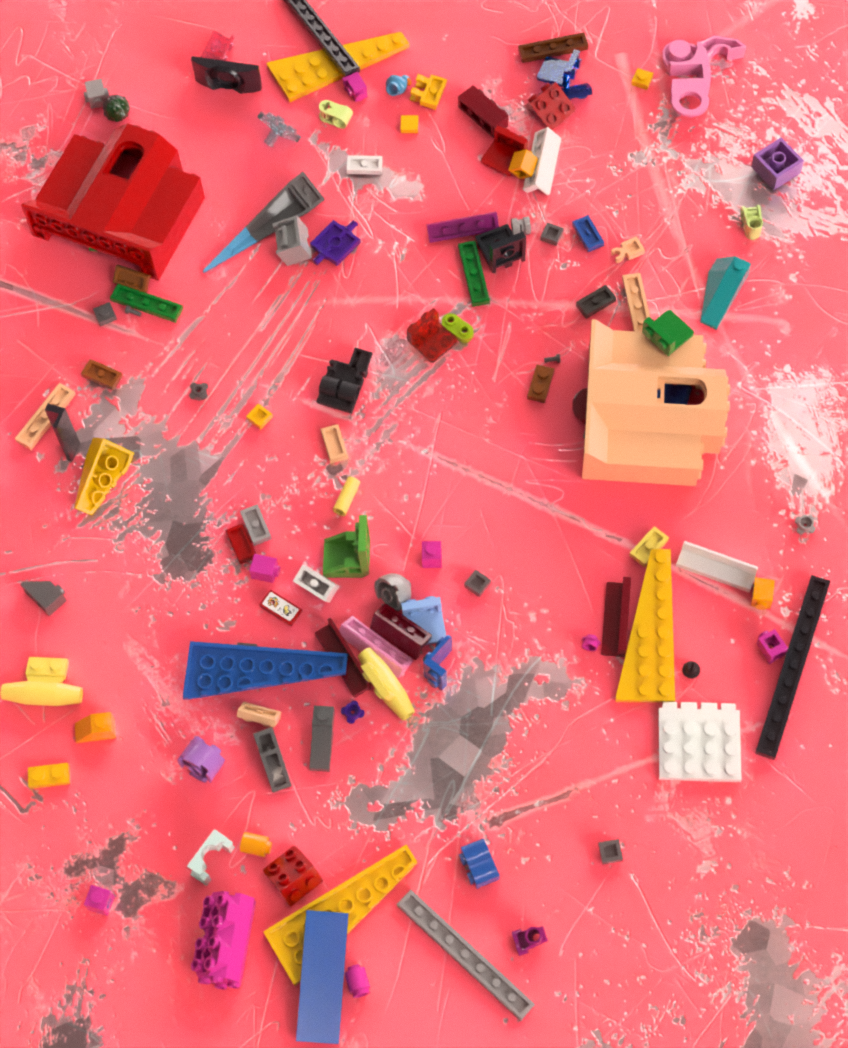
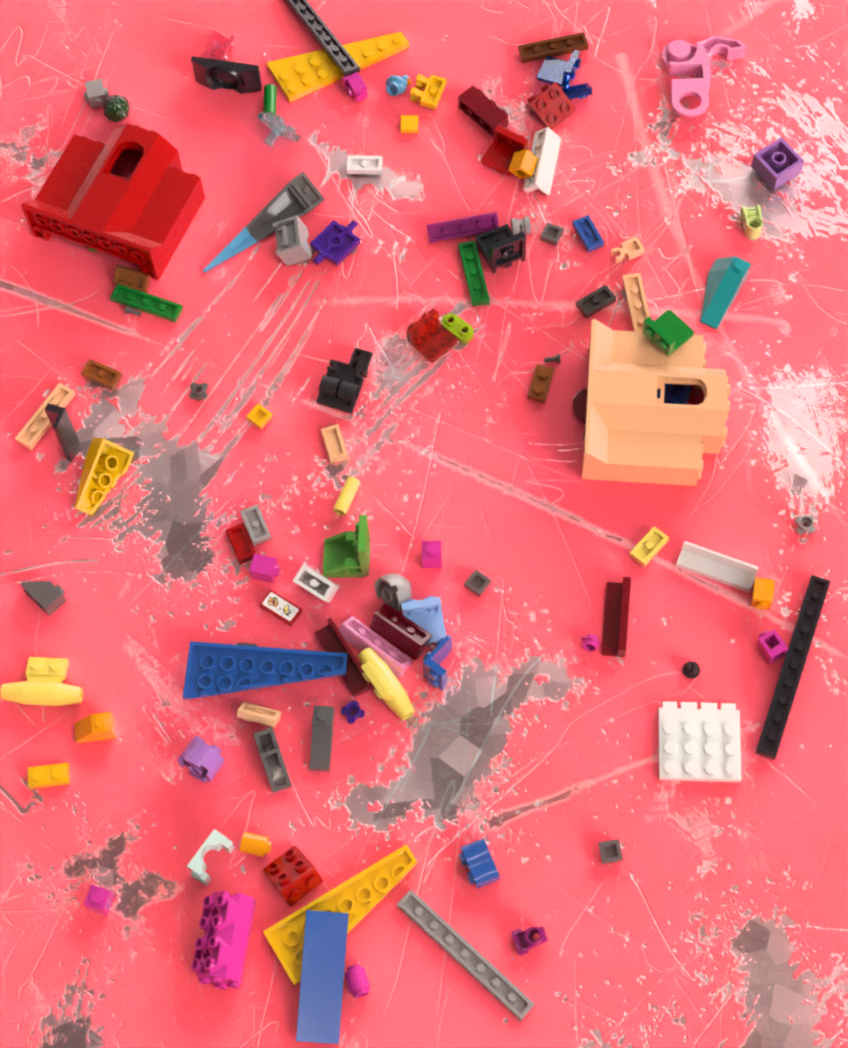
(104, 314): dark grey plate -> none
(269, 101): none -> green piece
(336, 114): yellowish green piece -> none
(642, 78): yellow plate -> none
(650, 652): yellow wing -> none

